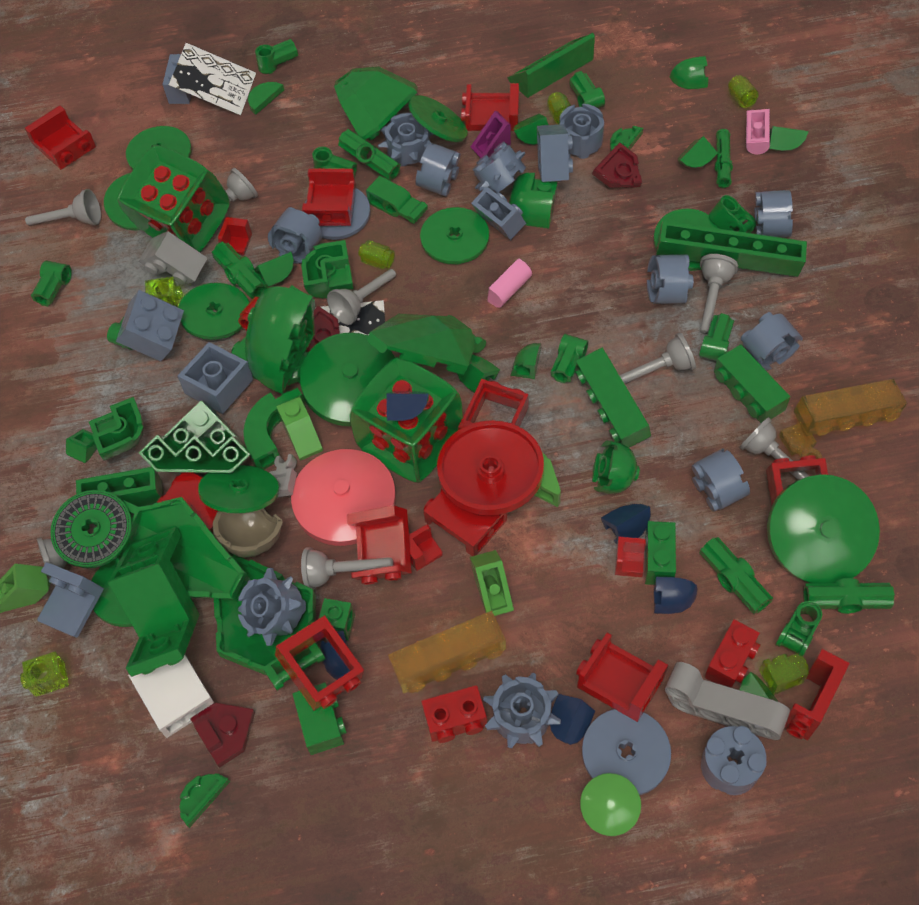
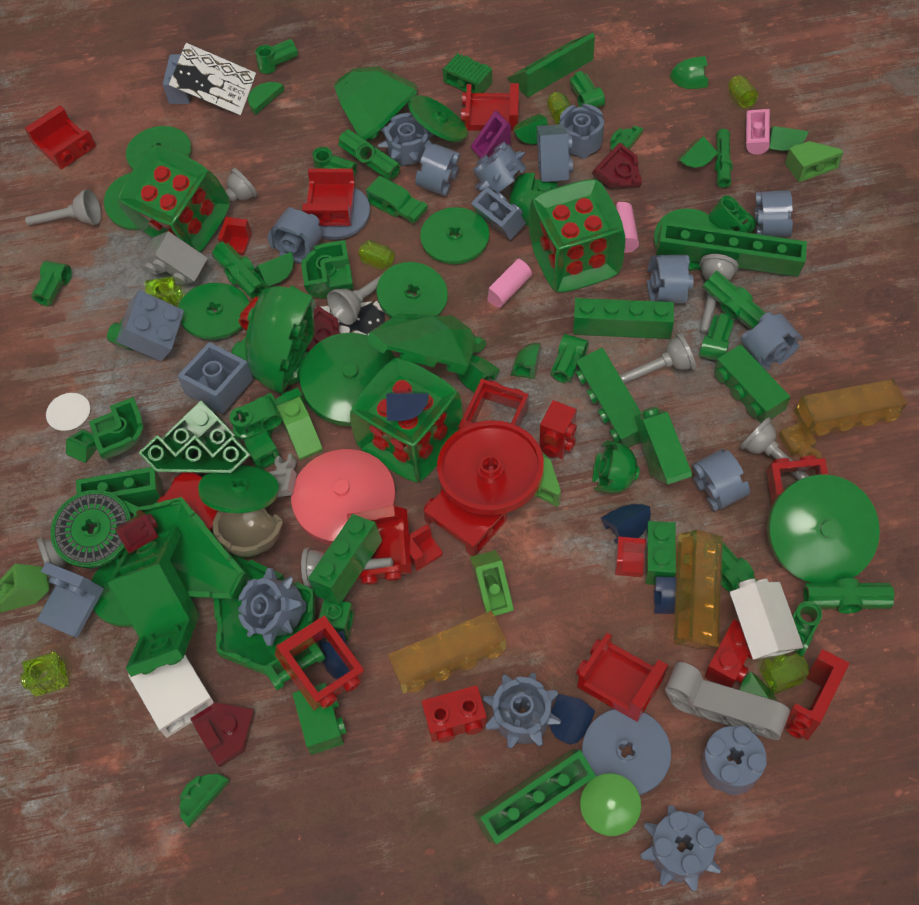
(68, 411): none -> white sticker
(137, 531): none -> dark red bracket
(256, 416): none -> green piece
(345, 559): none -> green brick
(420, 279): none -> green piece
(464, 70): none -> green brick
(534, 796): none -> green brick
(558, 430): none -> red brick
(576, 235): none -> green piece
(623, 318): none -> green brick
(627, 216): none -> bright pink brick
(661, 446): none -> green slope
(690, 864): none -> sand blue brick
(698, 590): none -> clear yellow brick
(734, 300): none -> green piece
(765, 618): none -> white brick
(812, 159): none -> bright green slope

